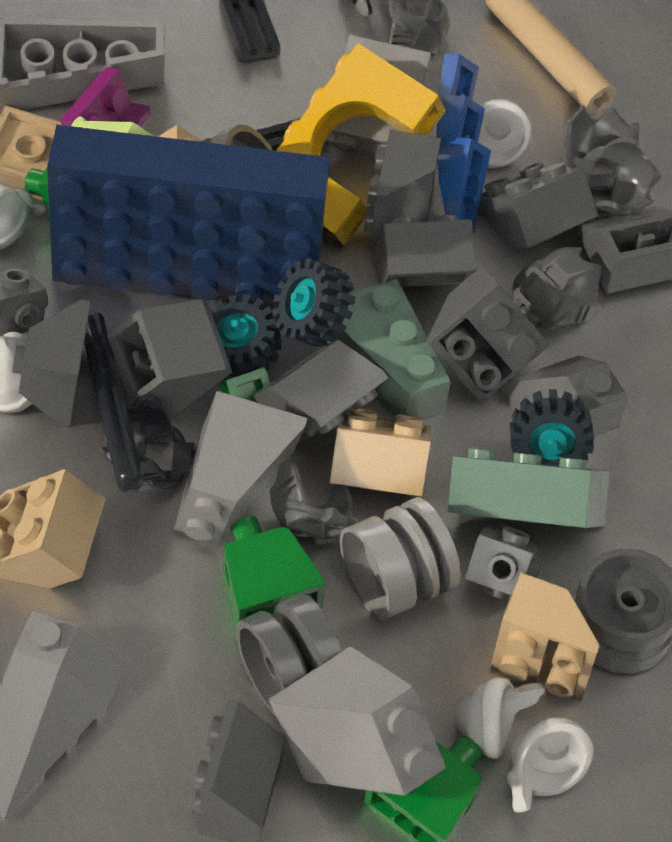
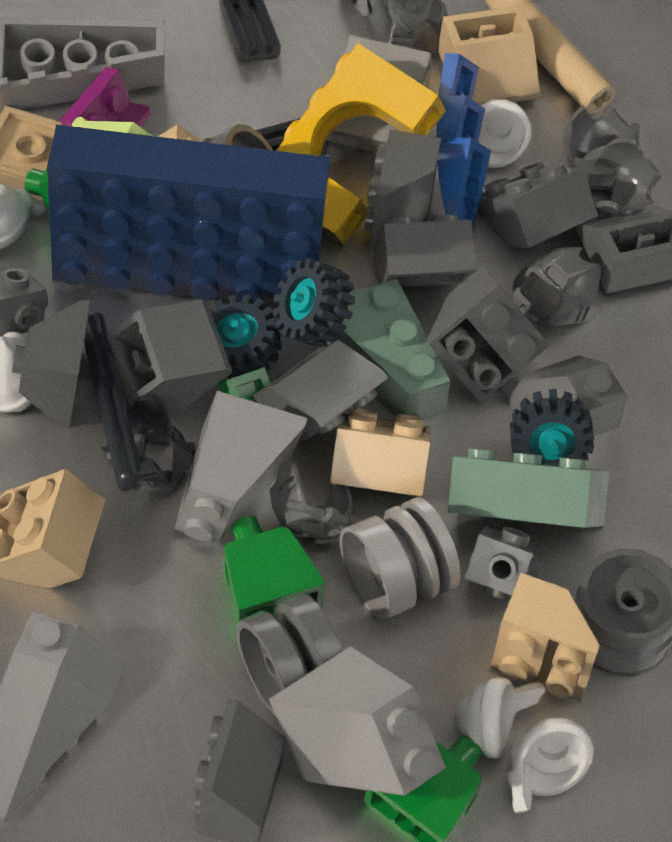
(500, 46): none -> tan slope

